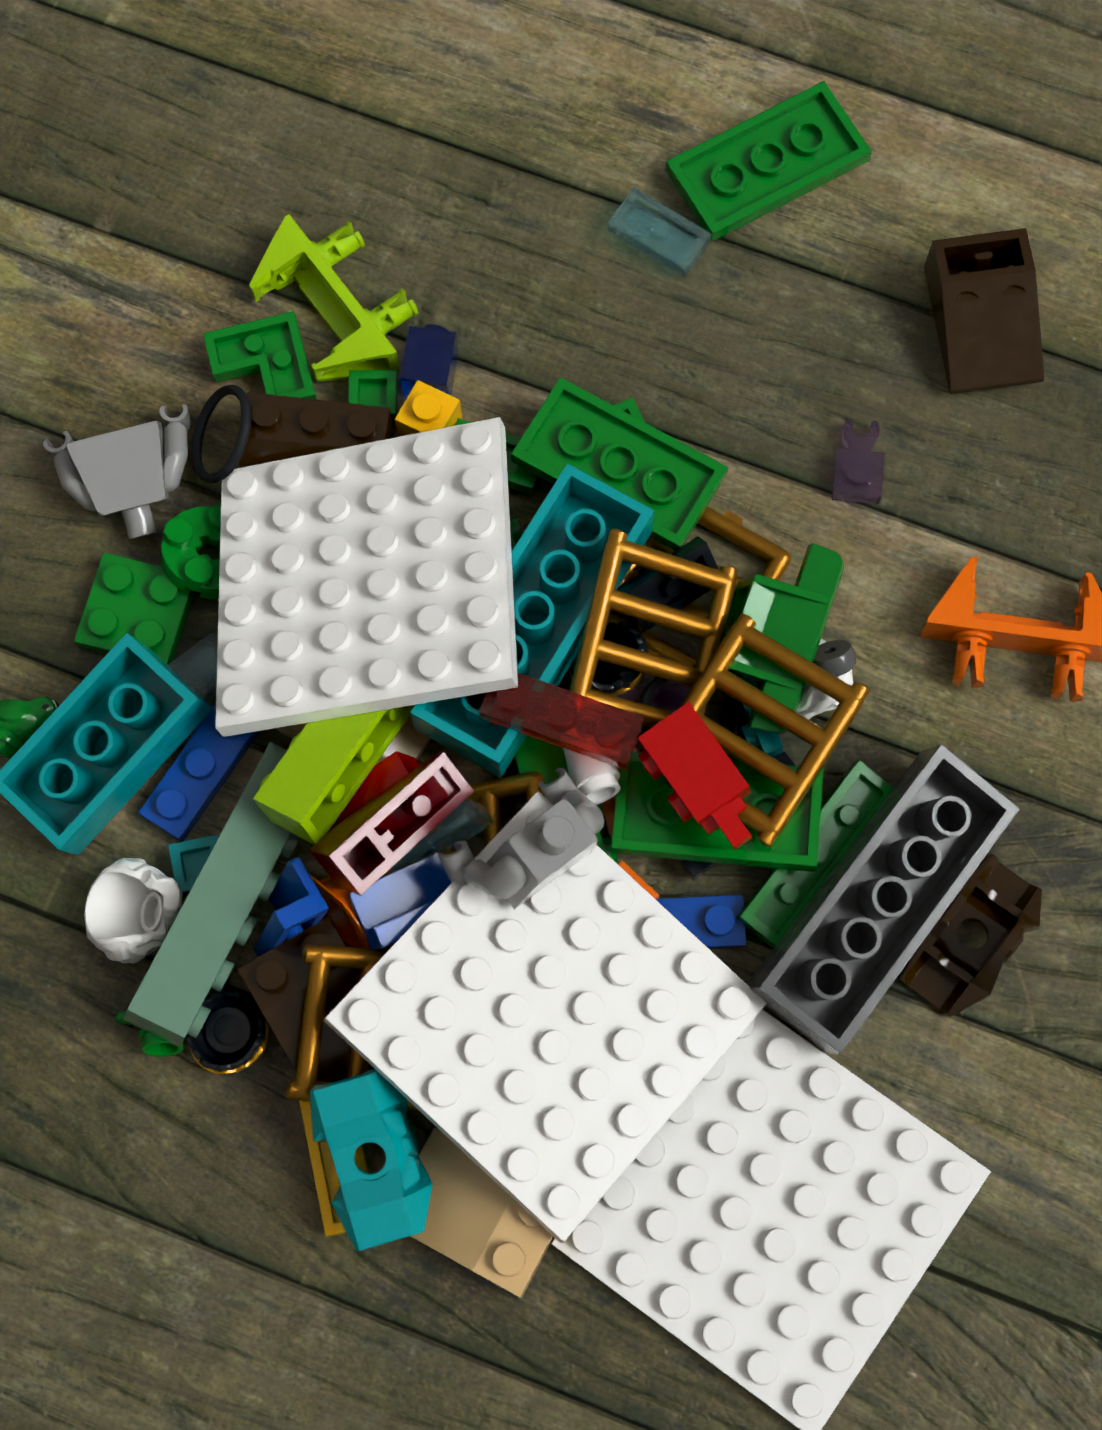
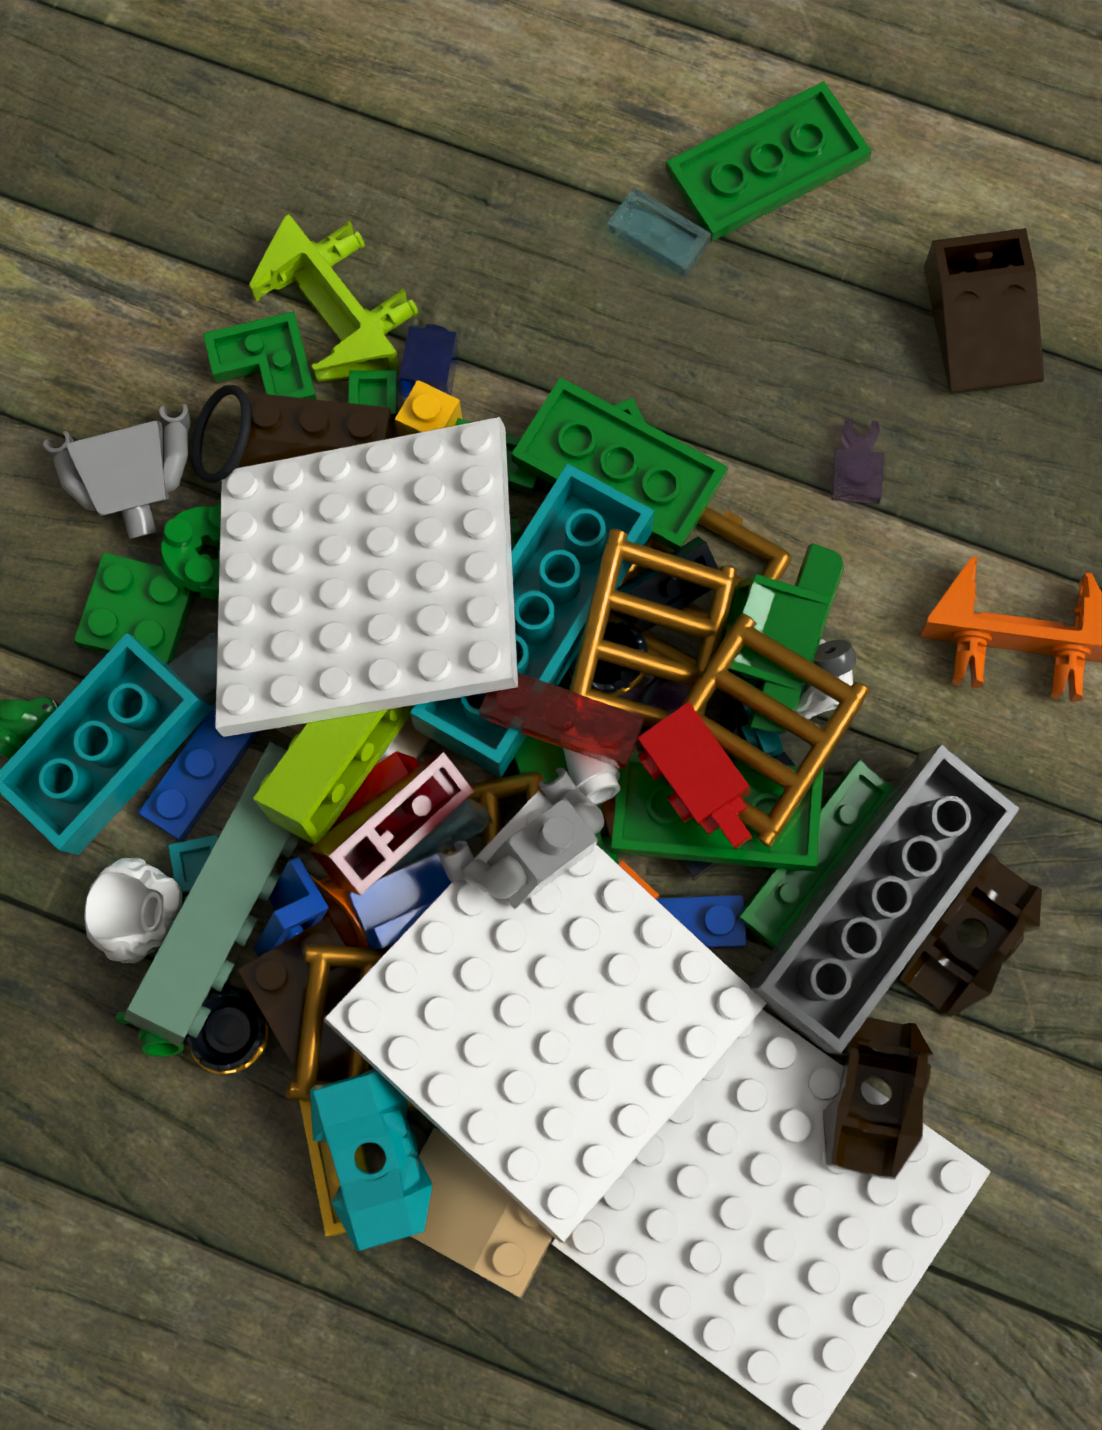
(884, 1136): none -> dark brown piece

